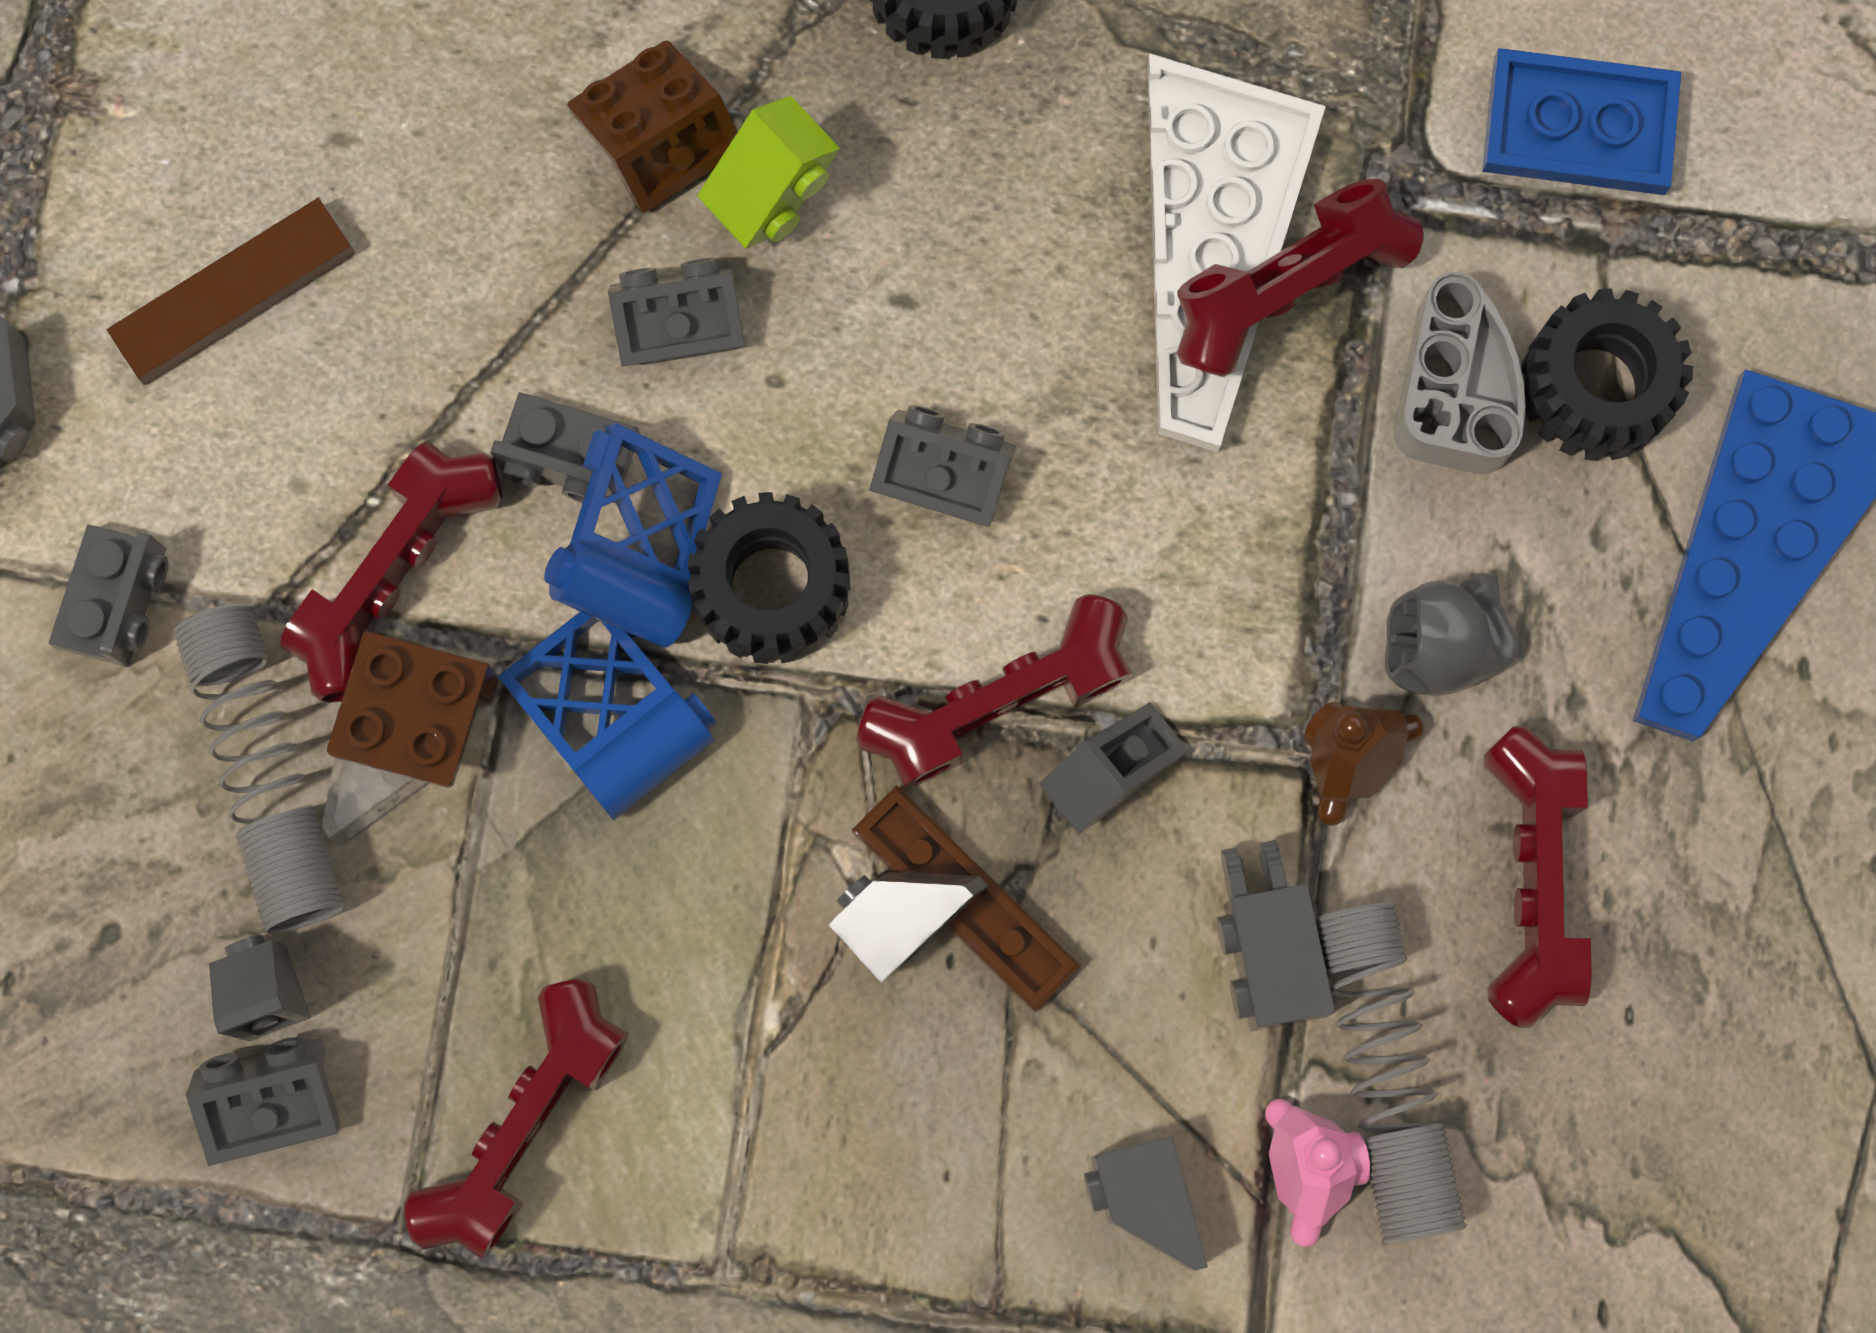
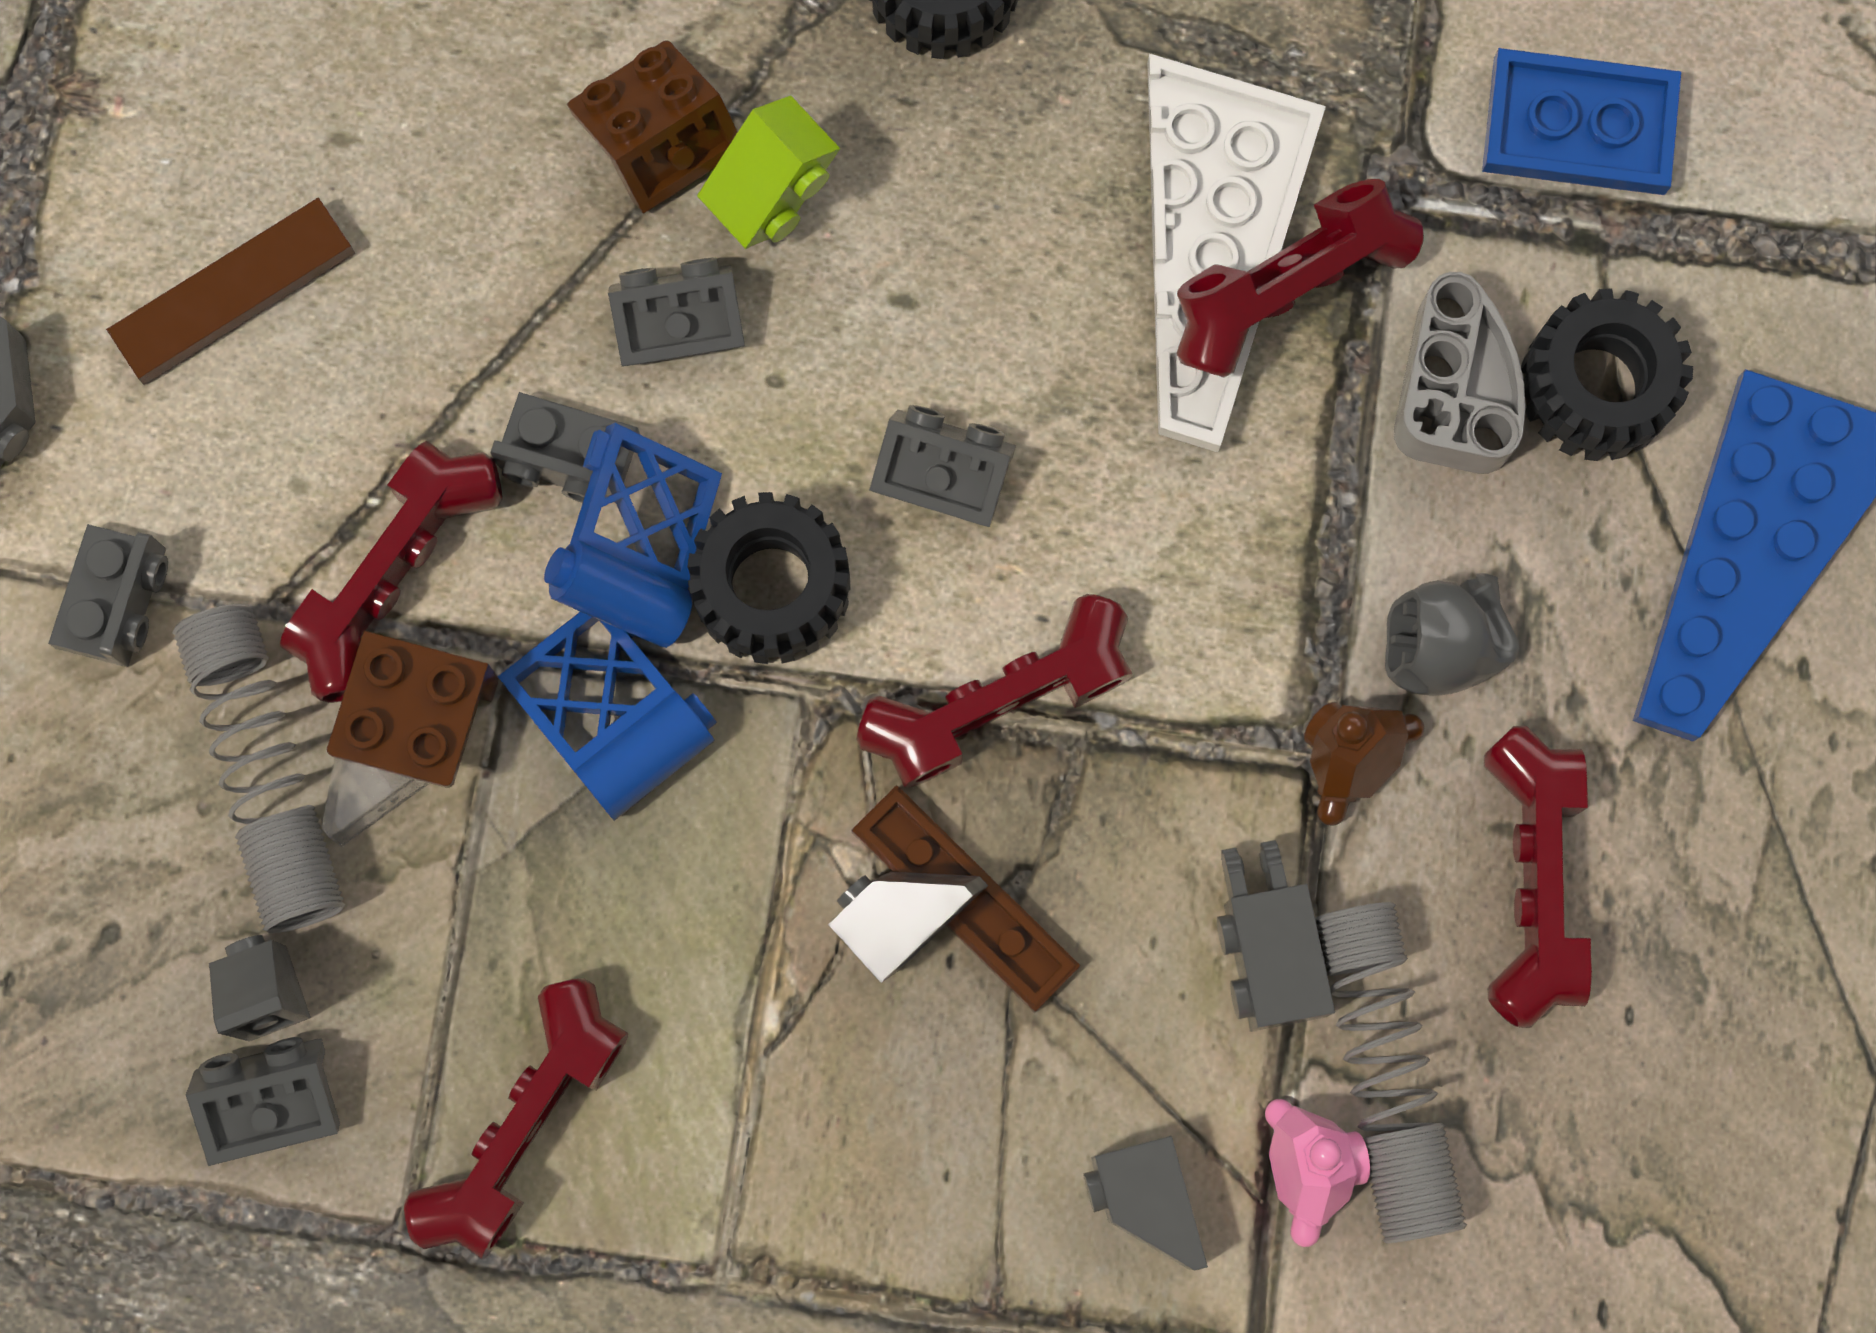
(1113, 767): dark grey slope -> none

